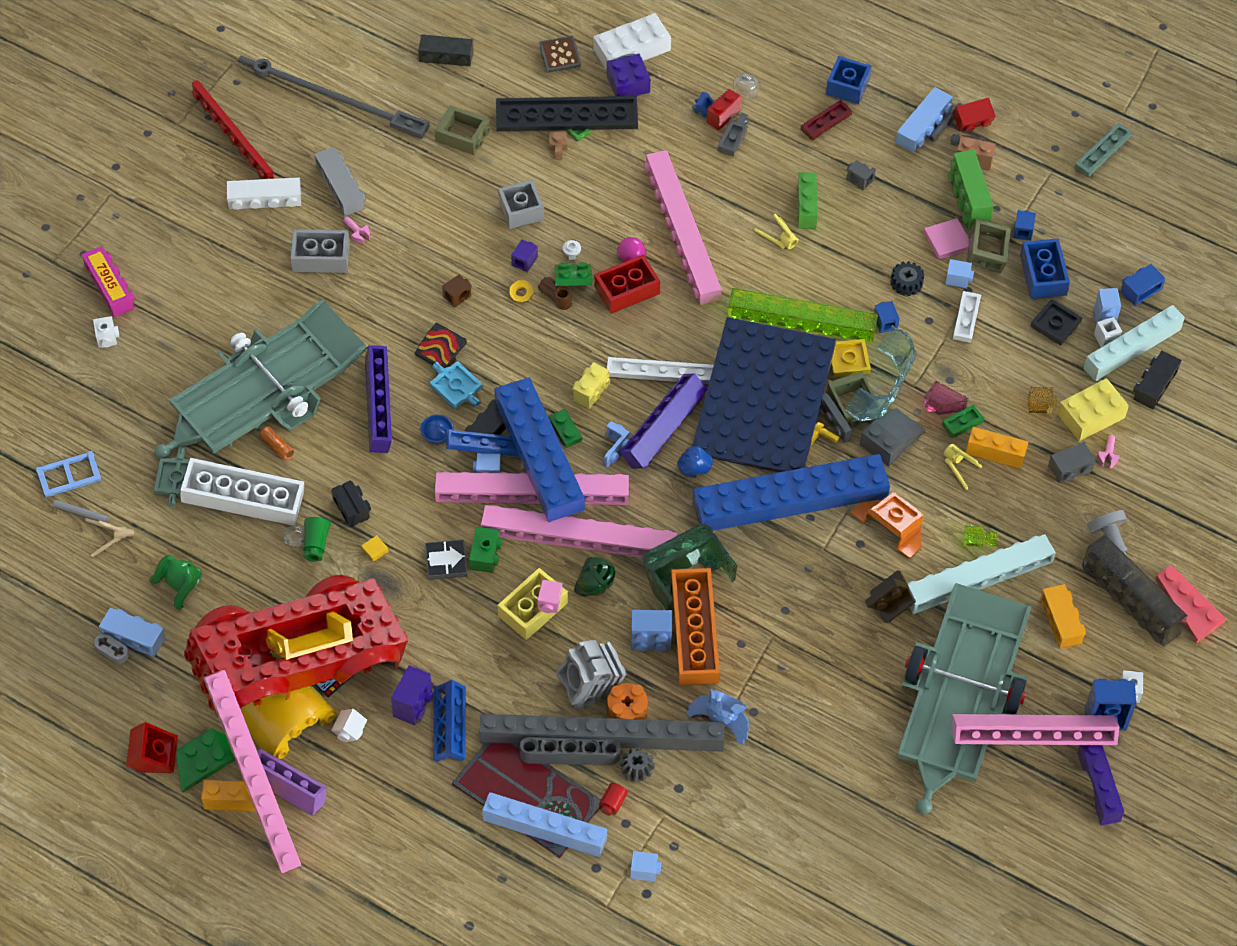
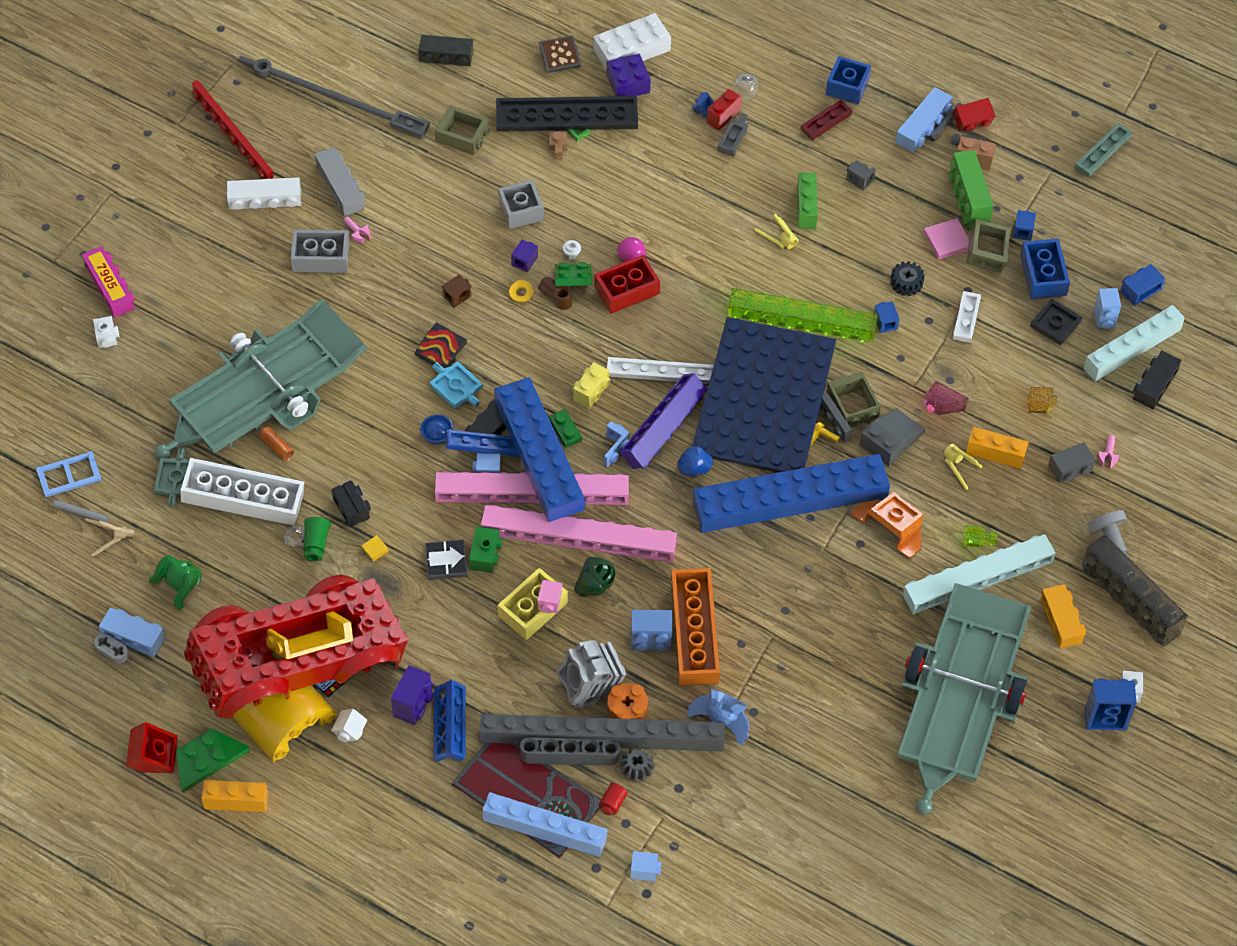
(252, 771): bright pink brick -> none
(293, 784): medium lavender brick -> none
(378, 399): dark purple brick -> none
(682, 552): clear green windscreen -> none
(683, 228): bright pink brick -> none
(850, 358): yellow plate -> none
(891, 597): dark brown bracket -> none
(901, 349): clear light blue windscreen -> none
(959, 273): light blue brick -> none
(963, 421): green plate -> none
(1035, 729): bright pink brick -> none
(1092, 409): light yellow brick -> none
(1107, 331): white brick -> none
(1107, 799): dark purple arch -> none
(1202, 615): coral wing -> none

